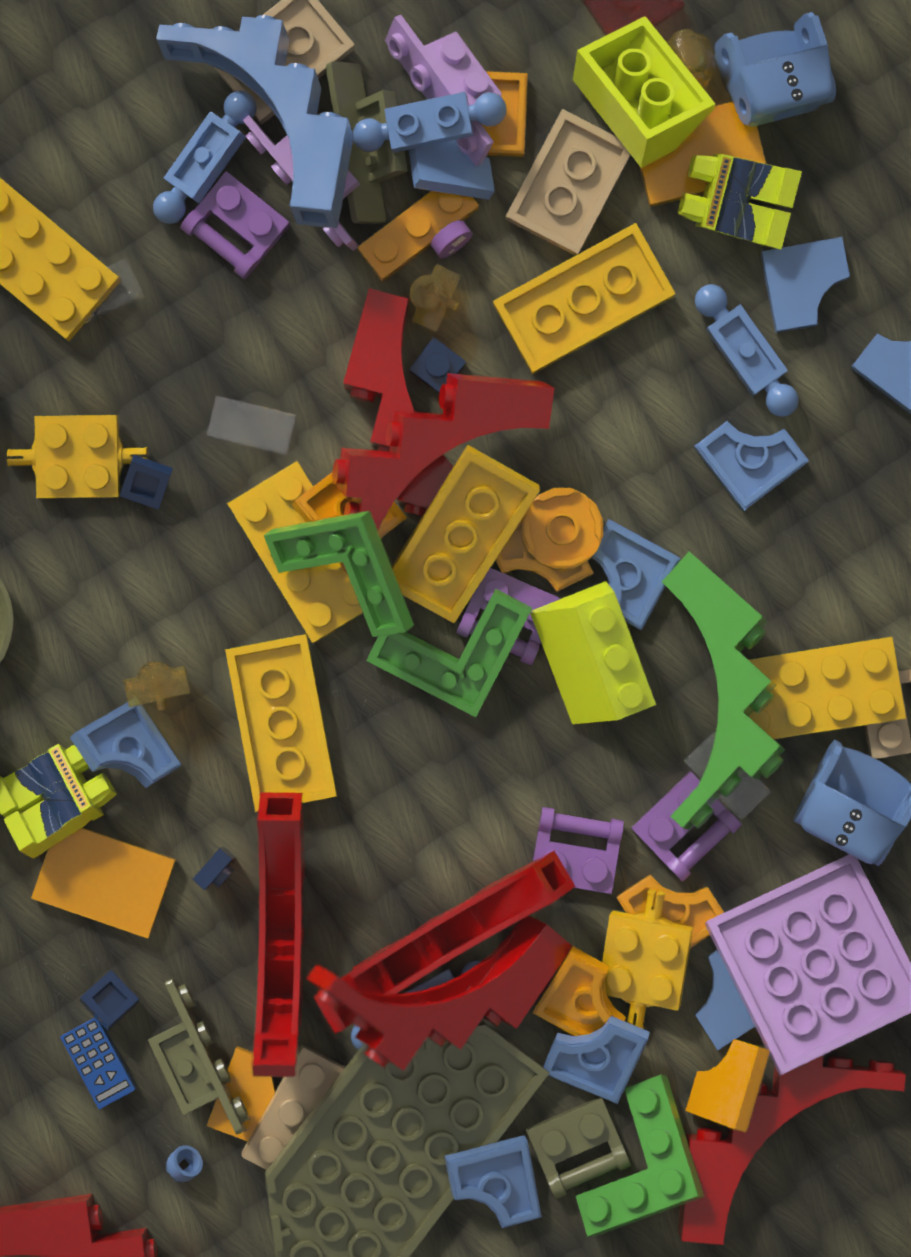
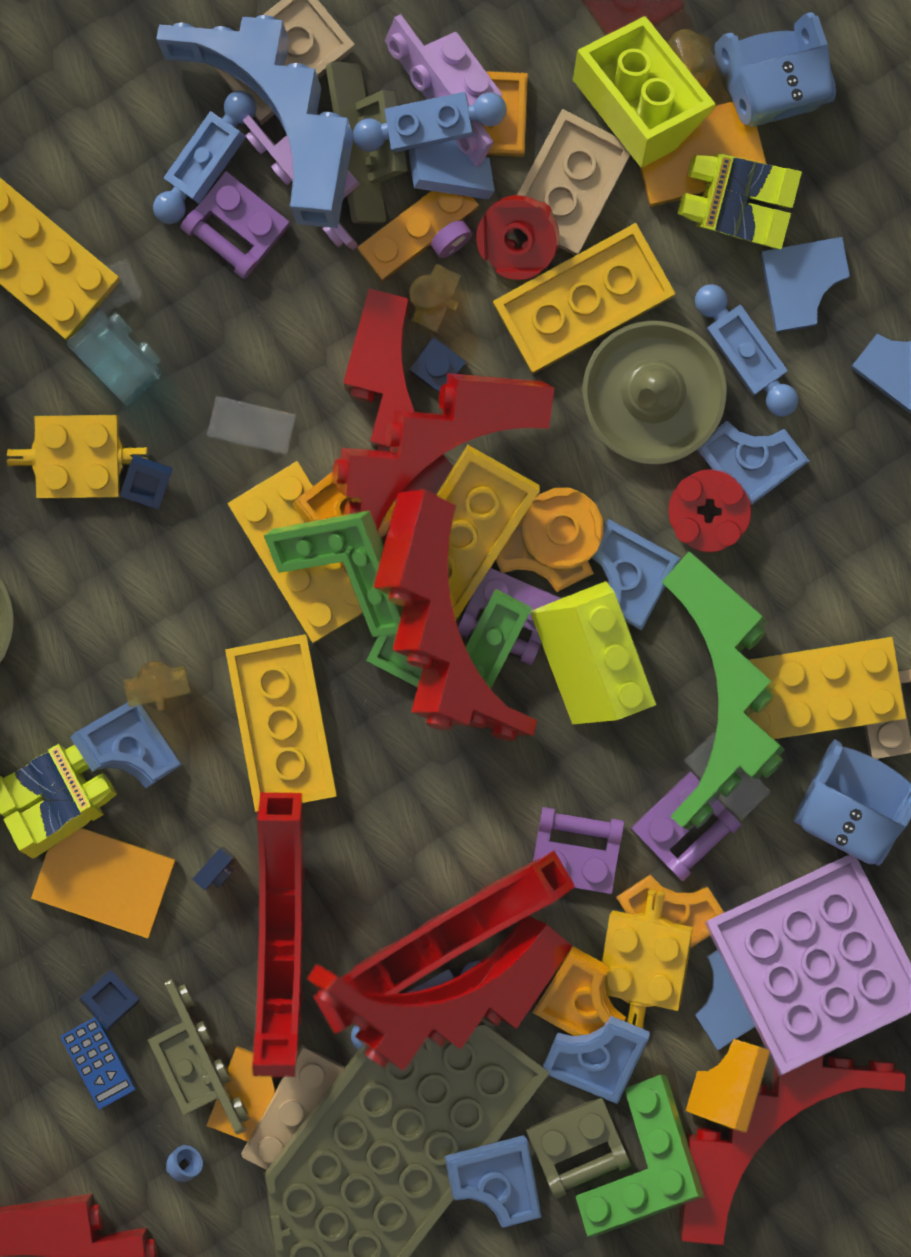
(115, 358): none -> clear light blue brick
(416, 577): none -> red arch
(534, 220): none -> red plate
(654, 392): none -> olive hat
(727, 494): none -> red plate

